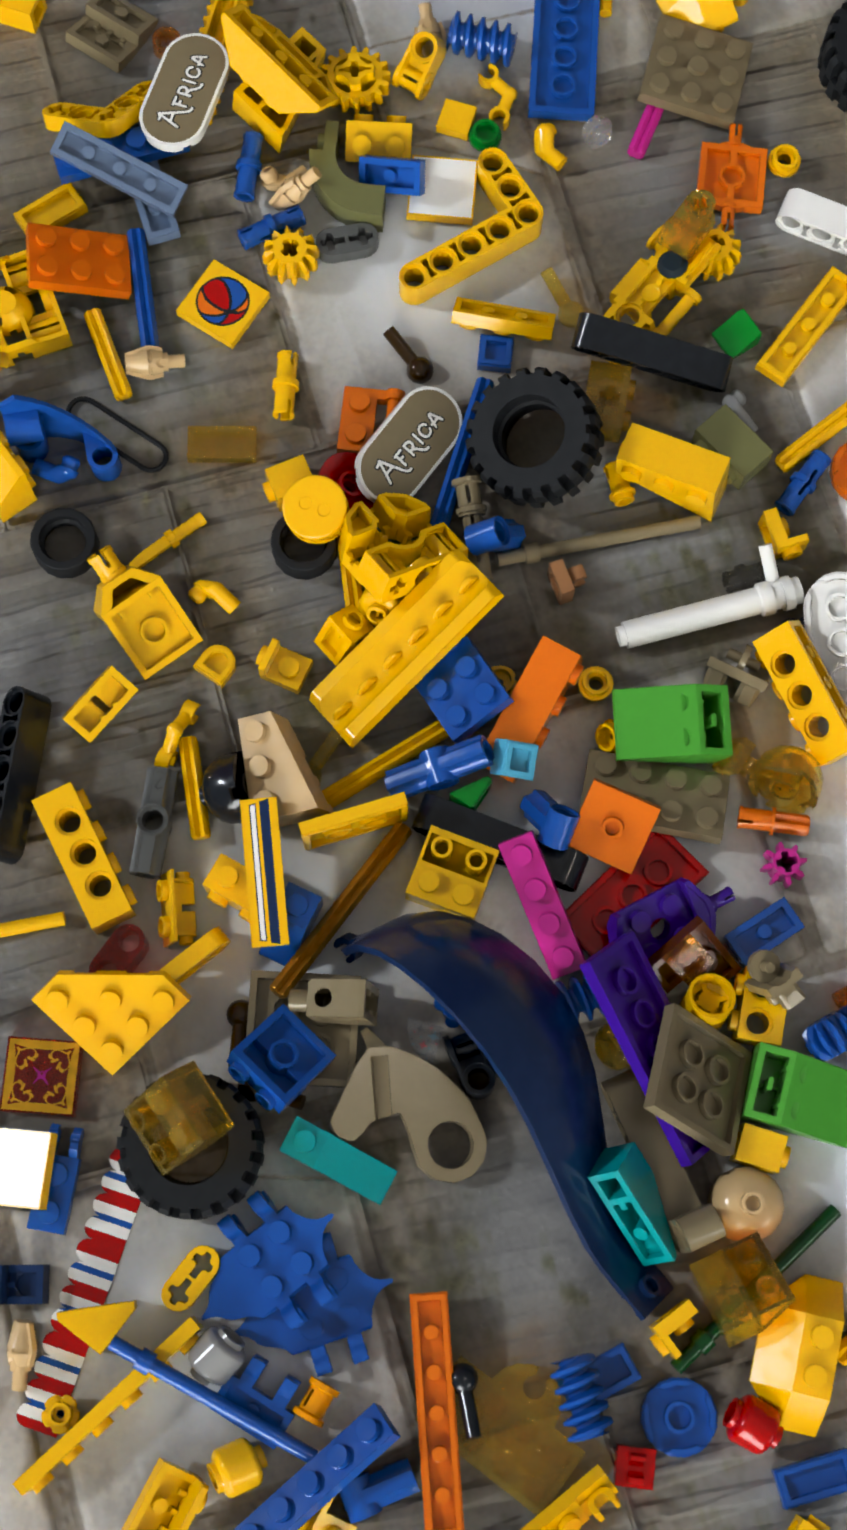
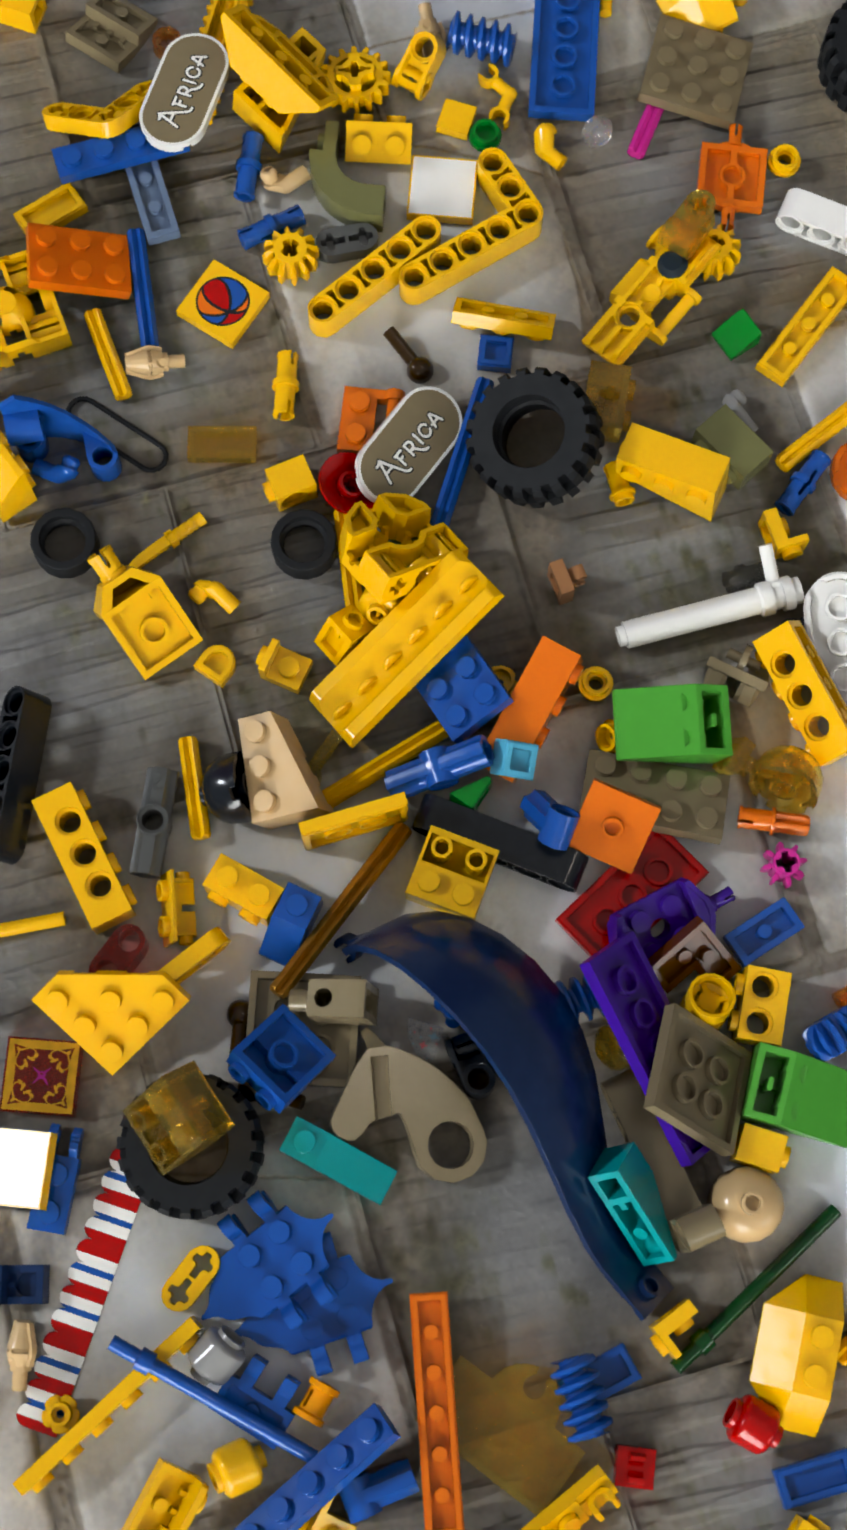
(97, 1323): yellow slope -> none
(99, 703): yellow brick -> none
(118, 169): sand blue plate -> none
(167, 754): yellow arm -> none
(264, 872): tile -> none
(294, 189): tan piece -> none
(315, 509): yellow head -> none
(366, 289): none -> yellow beam
(399, 175): blue plate -> none
(464, 1382): black bar -> none
(470, 510): dark tan pin -> none
(494, 535): blue piece -> none
(533, 553): dark tan bar -> none
(542, 904): dark pink plate -> none
(568, 310): clear yellow bar -> none
(651, 352): black beam -> none
(678, 1417): blue tile -> none
(688, 959): clear orange tile -> none
(742, 1288): clear yellow slope -> none
(774, 979): dark tan hips -> none

